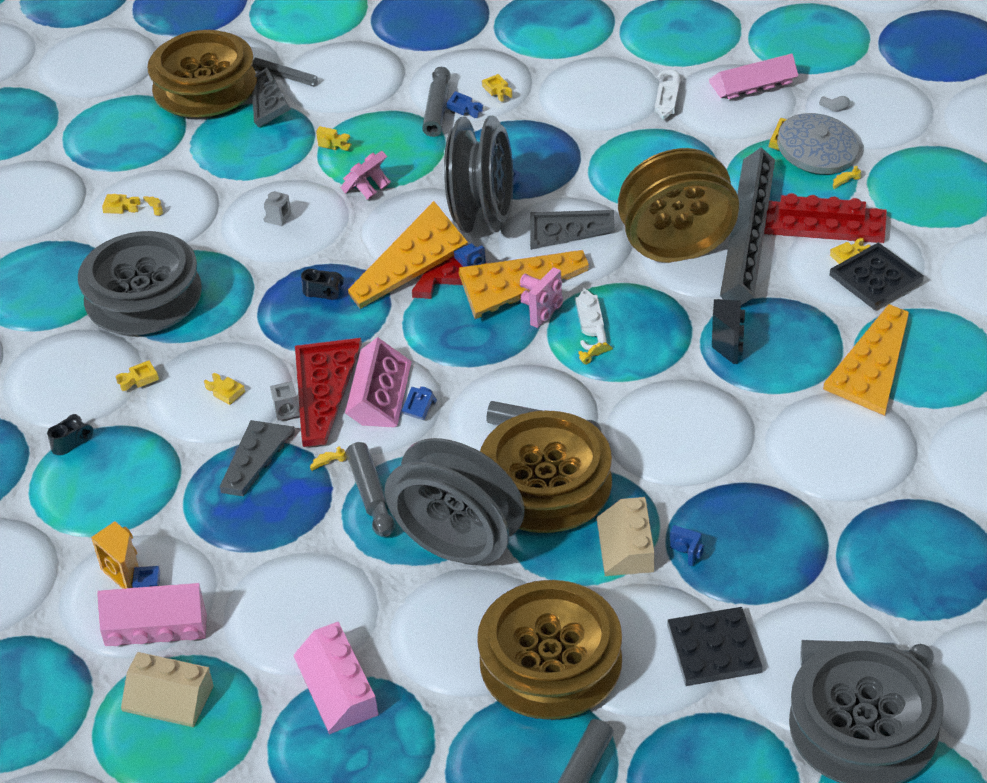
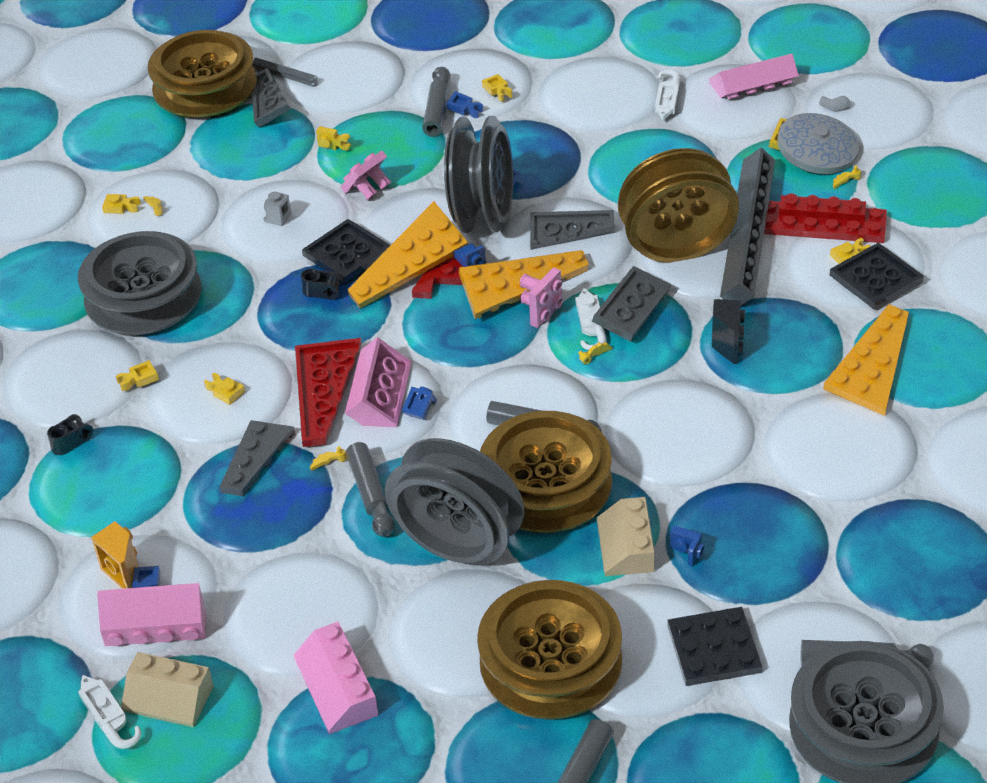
(106, 711): none -> white plate
(284, 400): light grey brick -> none
(346, 250): none -> black plate
(631, 303): none -> dark grey plate

